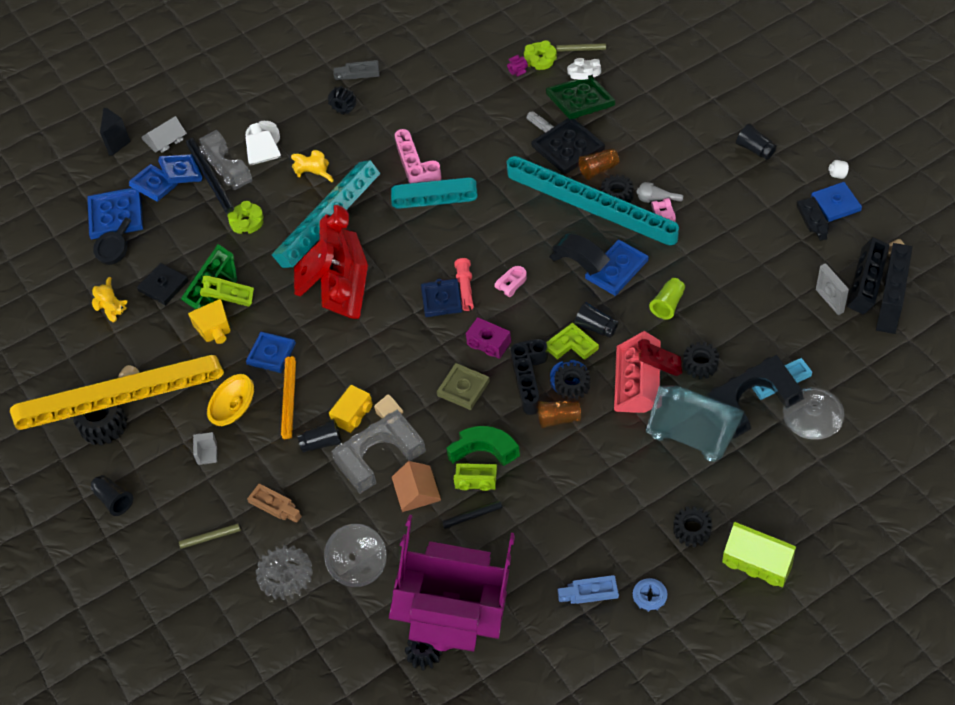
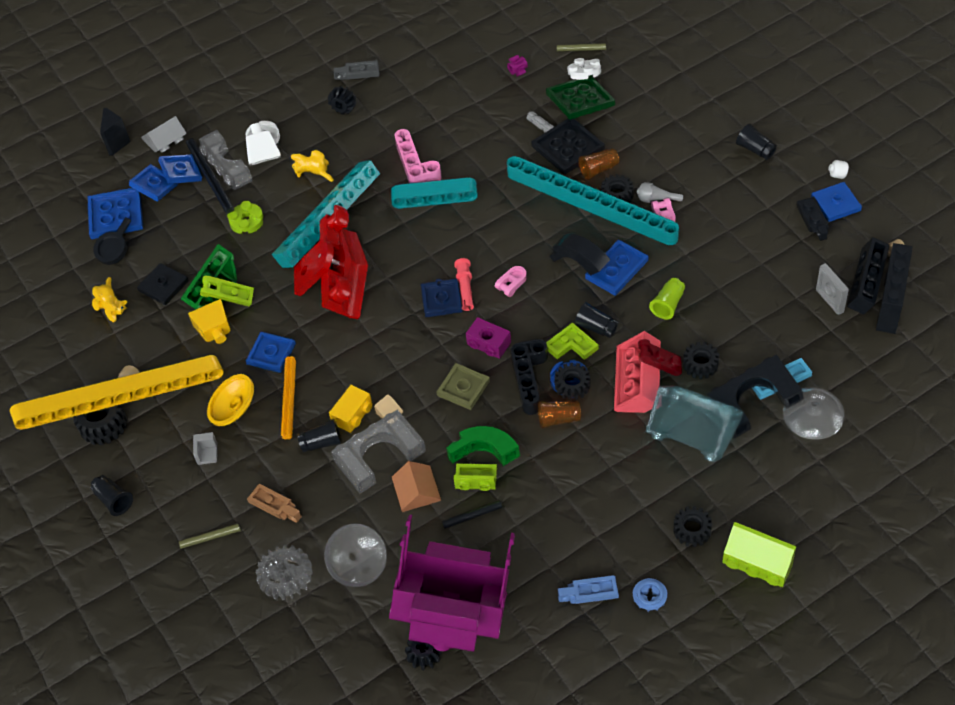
(543, 48): lime plate -> none

